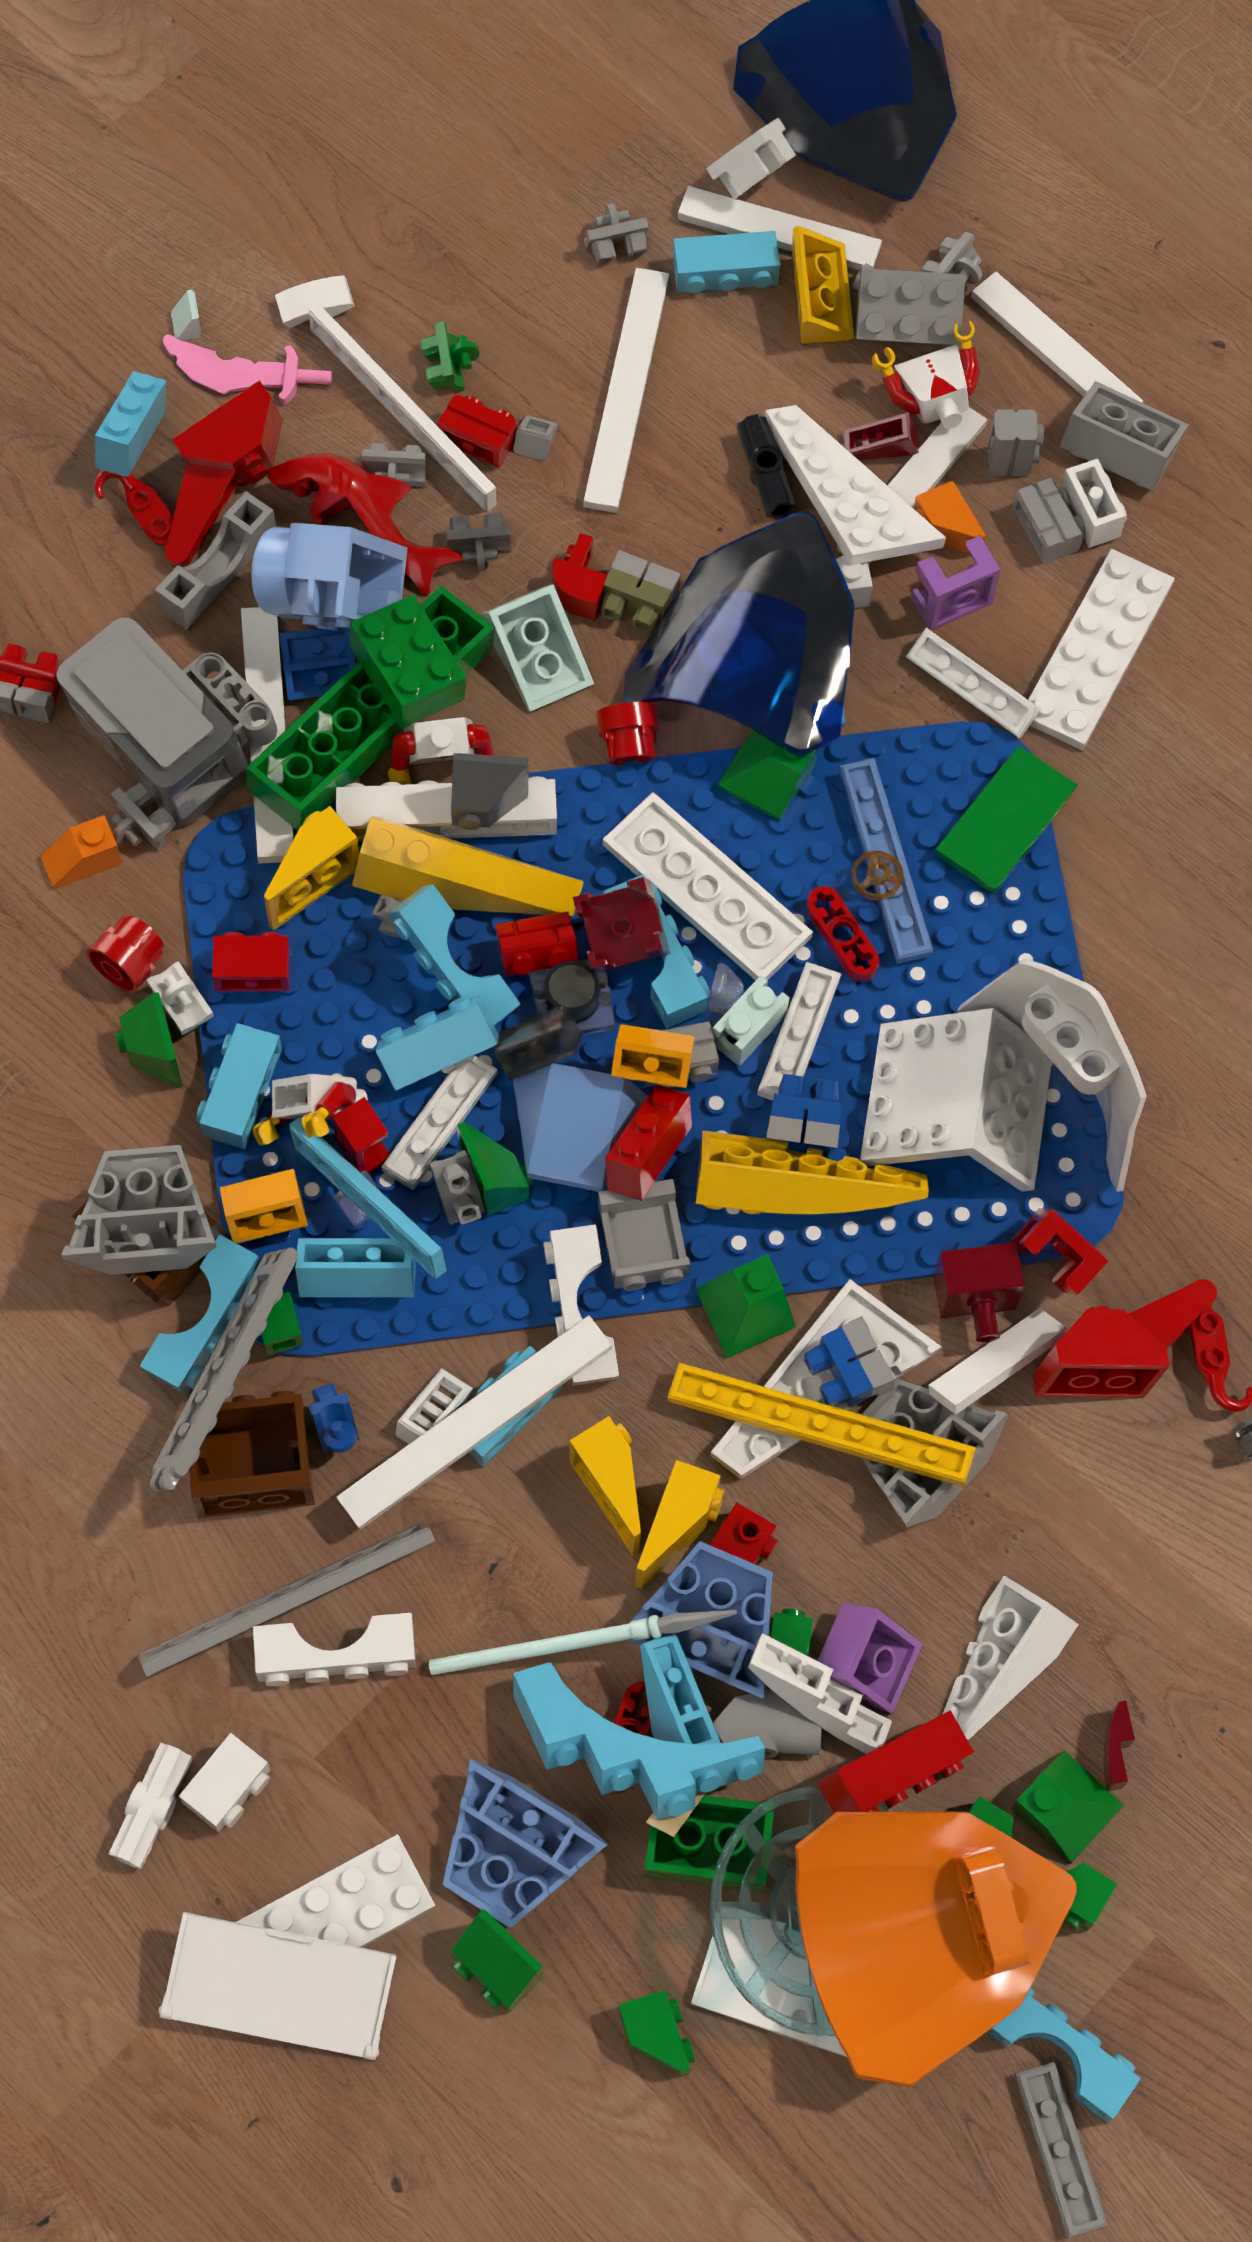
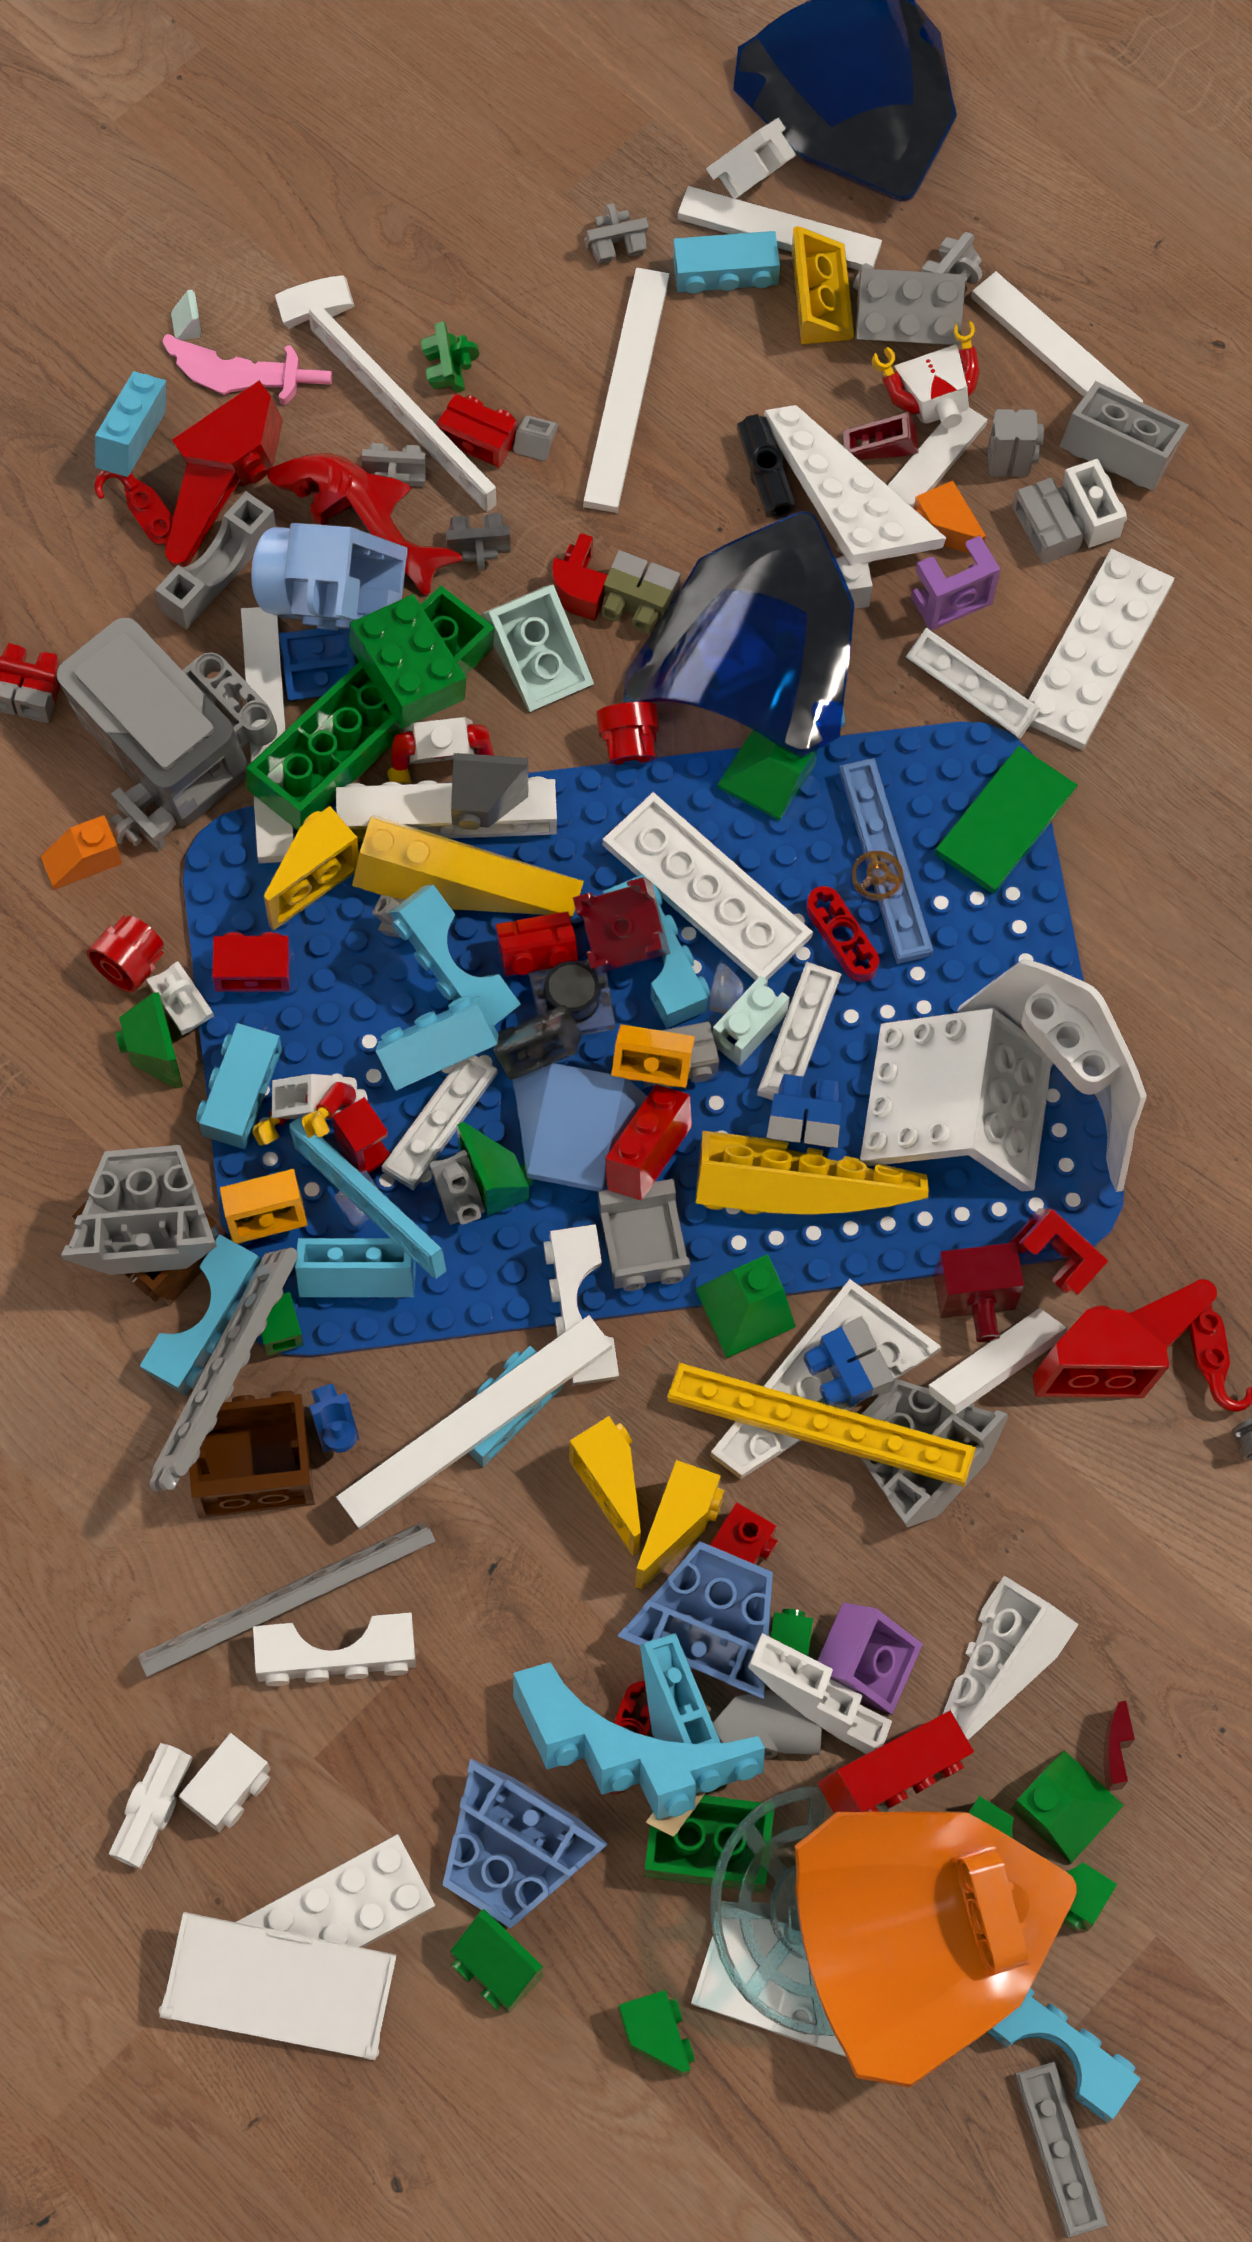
(413, 1425): white slope -> none
(635, 1630): light aqua piece -> none

